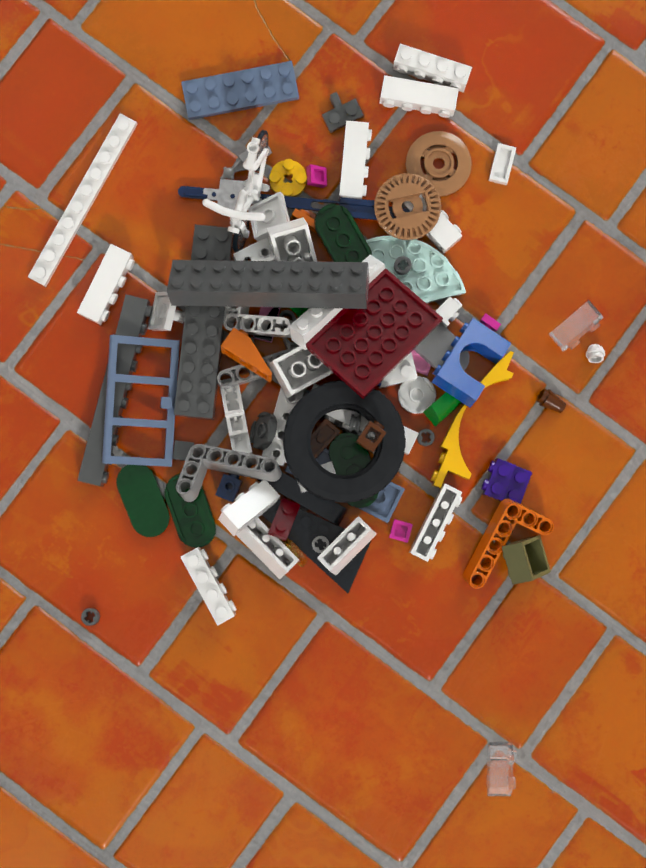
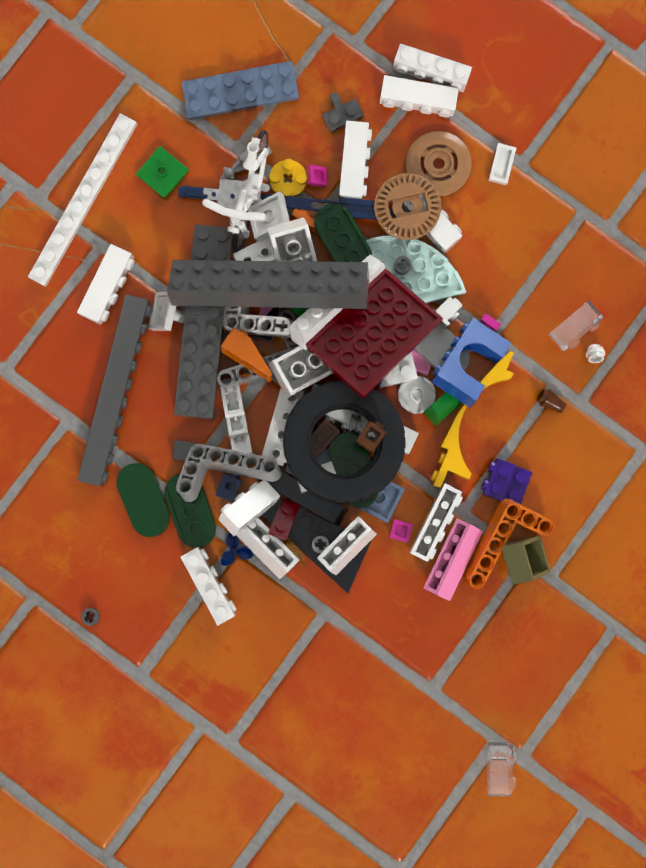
(162, 172): none -> green plate
(165, 403): sand blue door -> none
(243, 553): none -> clear blue plant
(263, 430): dark grey tile -> none
(431, 437): dark grey bush -> none
(453, 559): none -> bright pink brick

